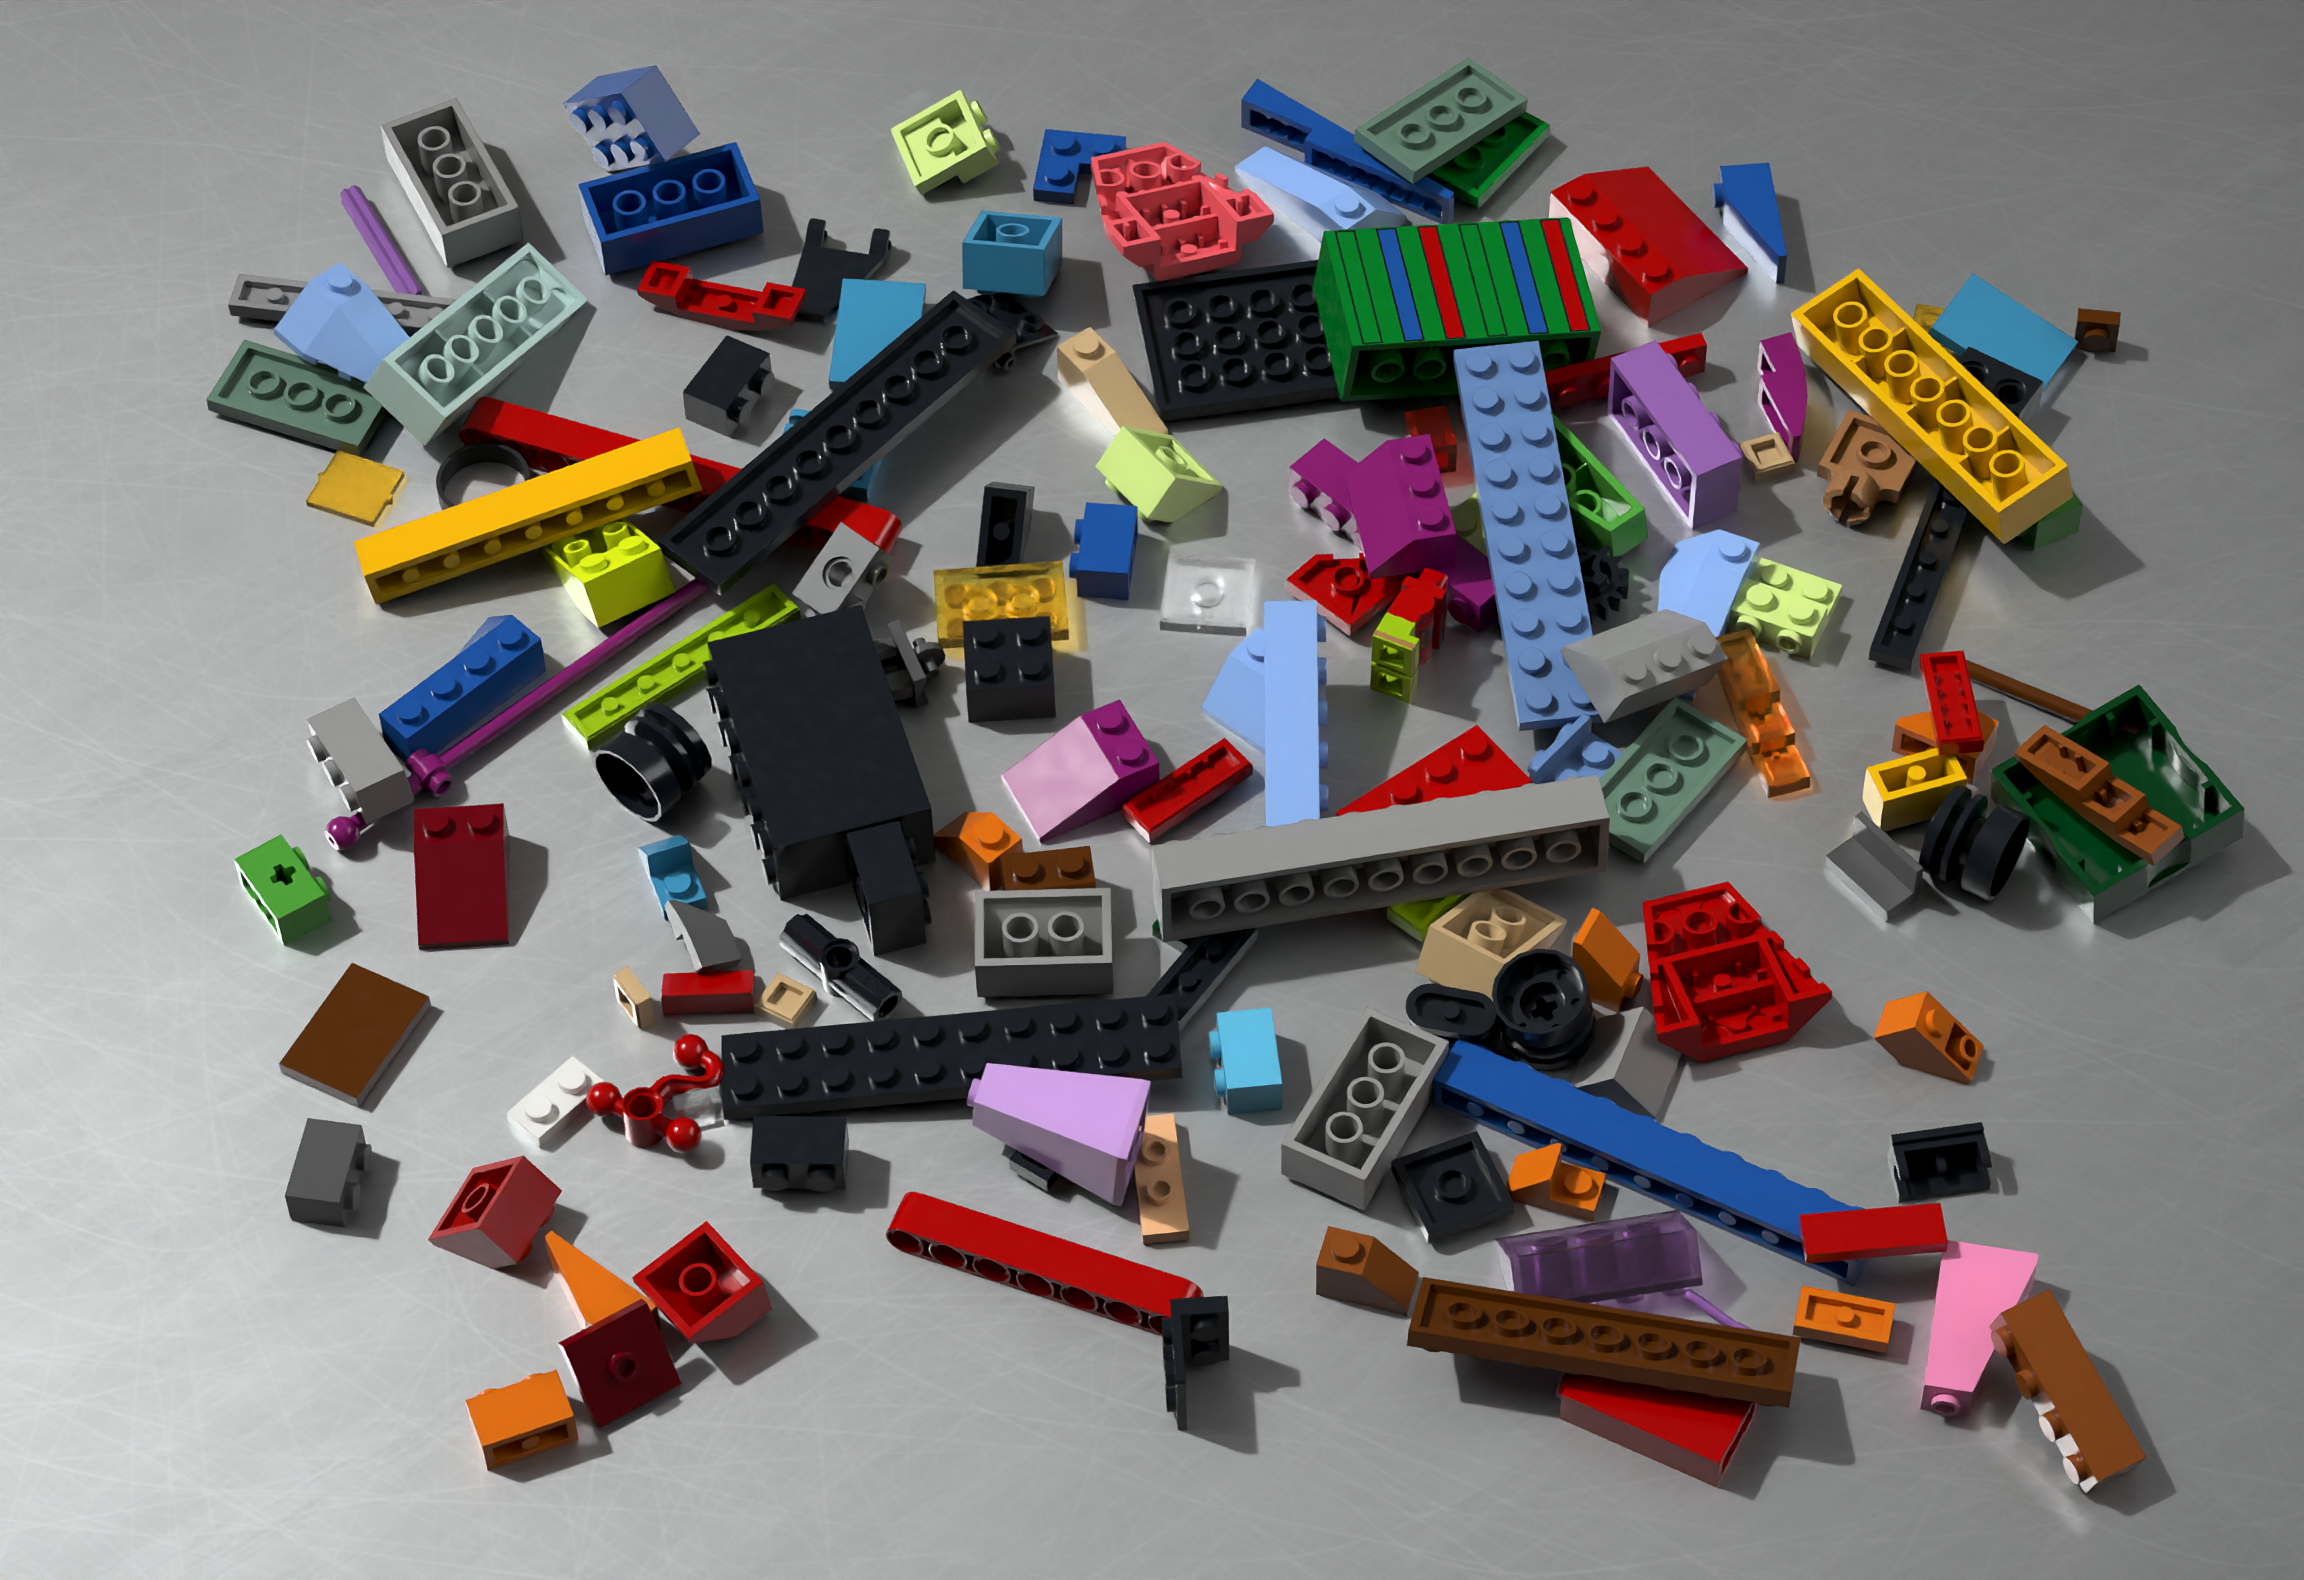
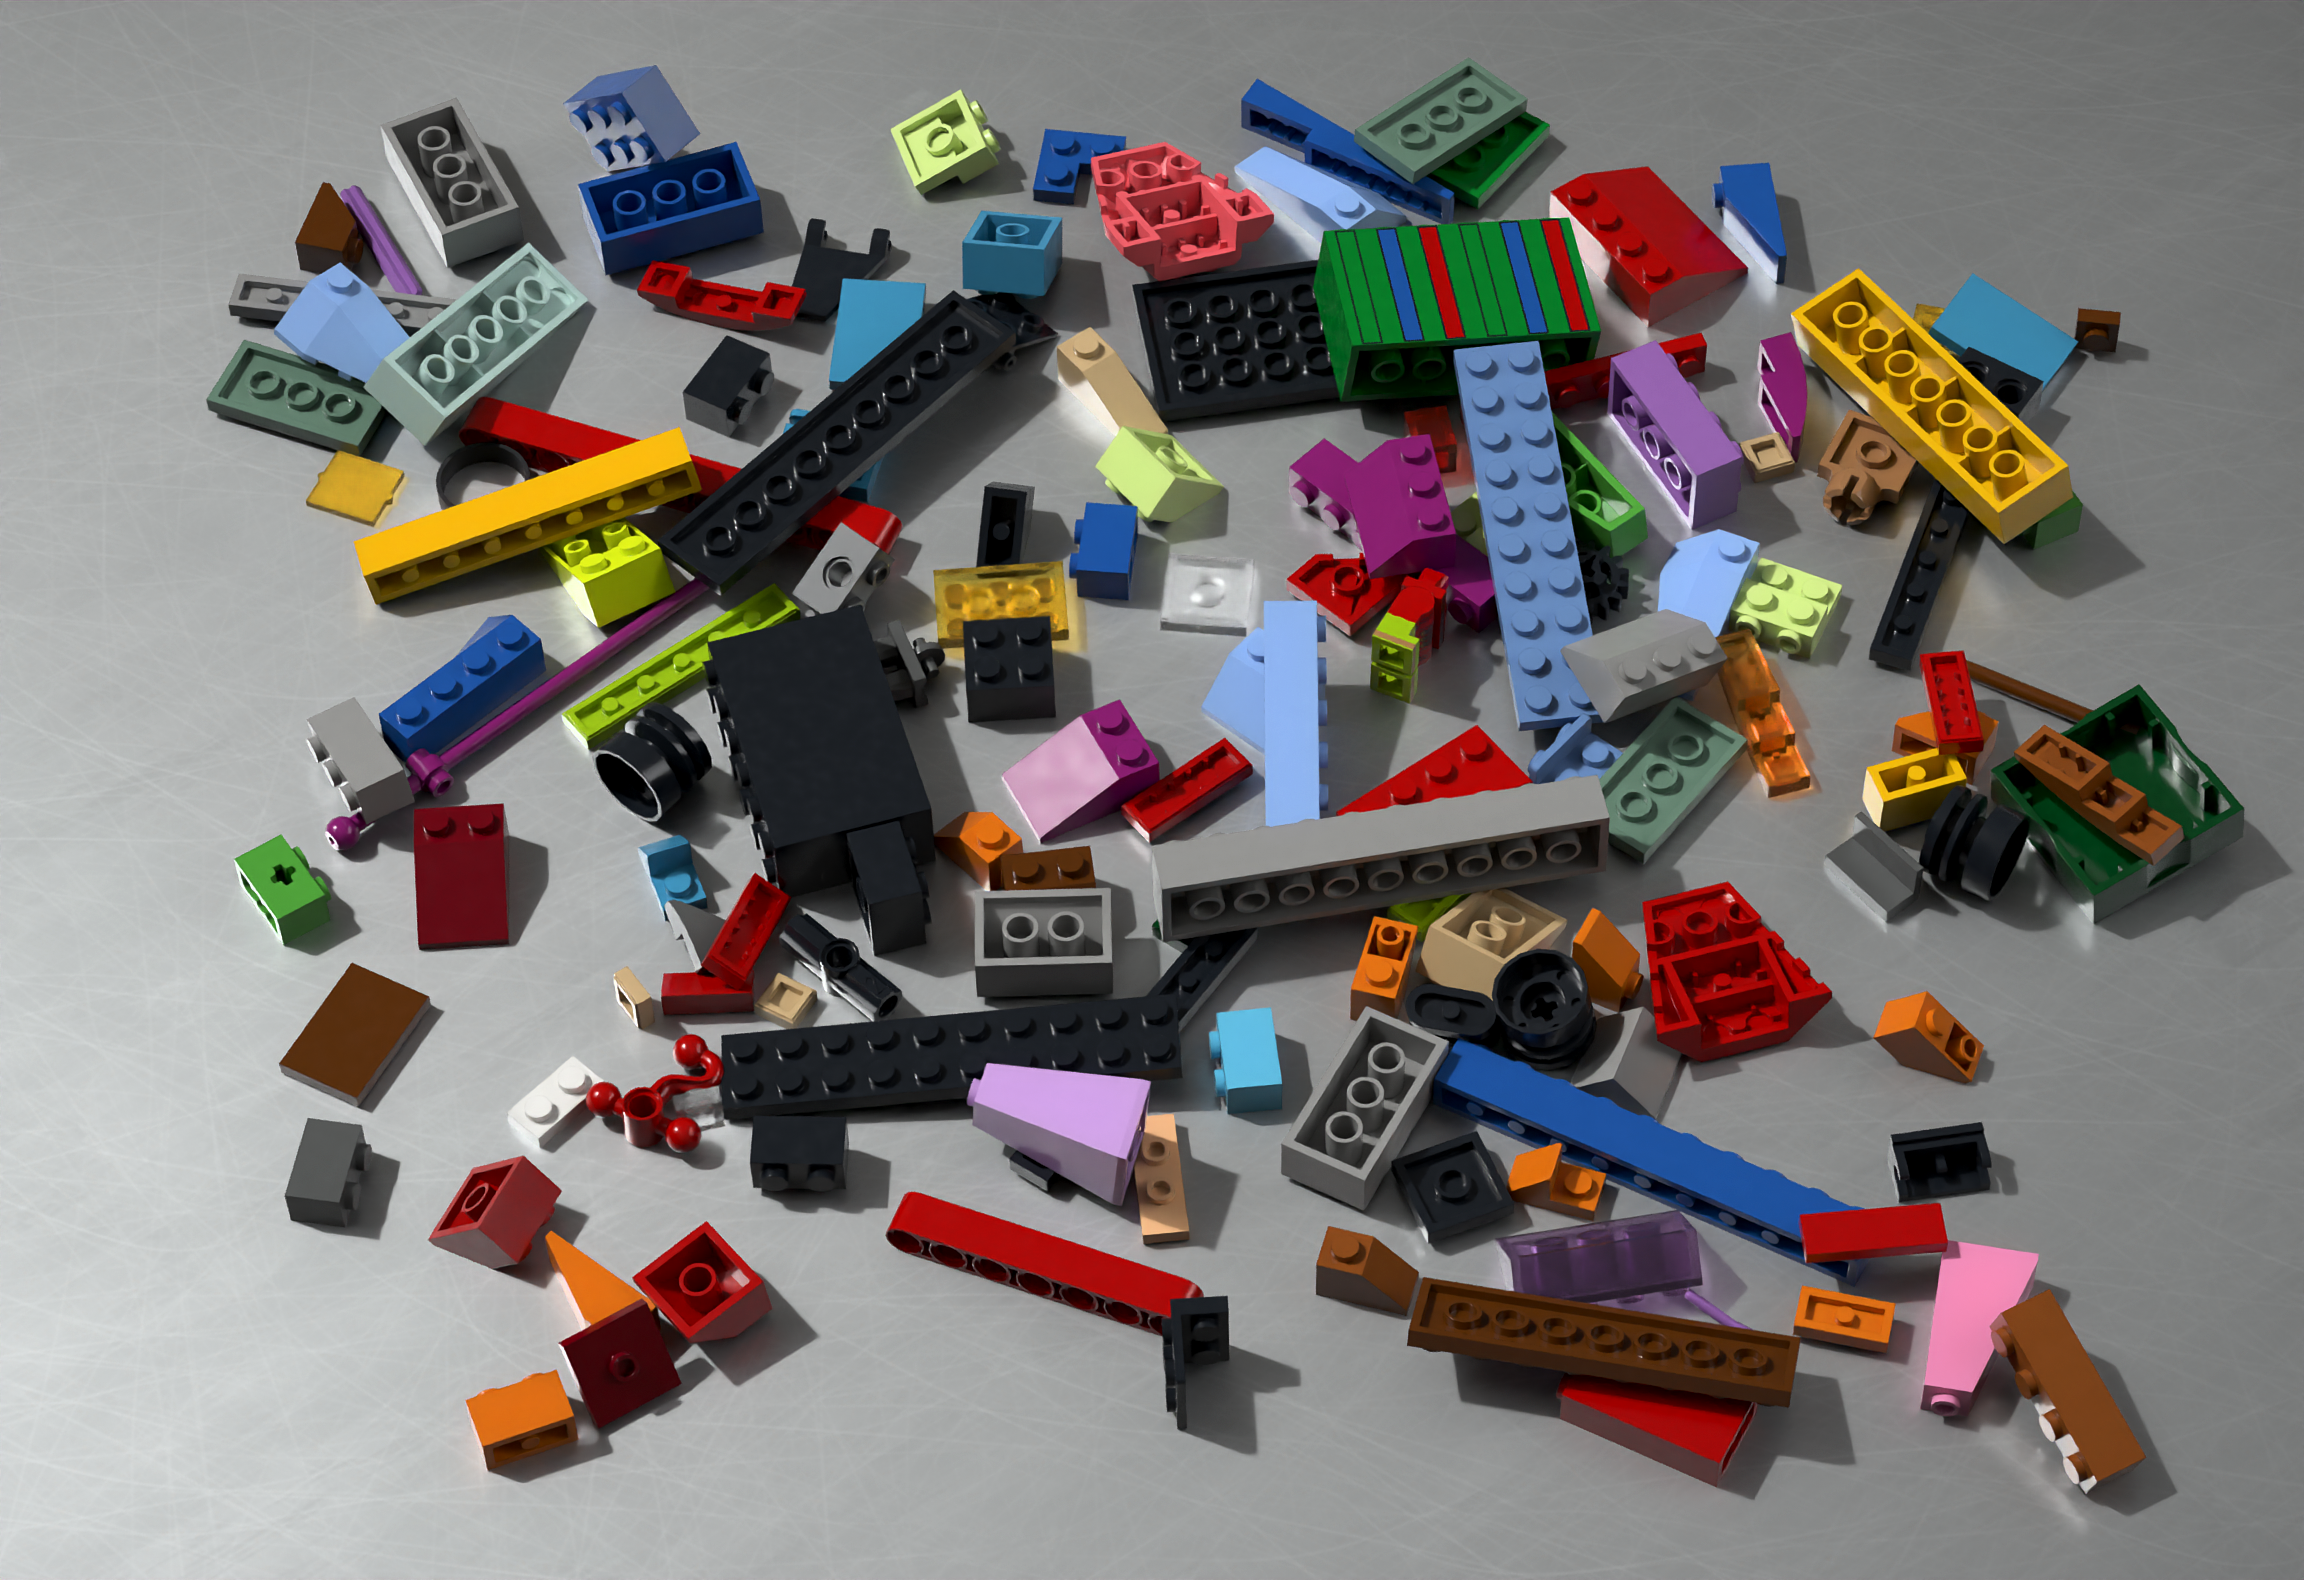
(328, 234): none -> reddish brown slope
(746, 931): none -> red plate
(1383, 968): none -> orange slope

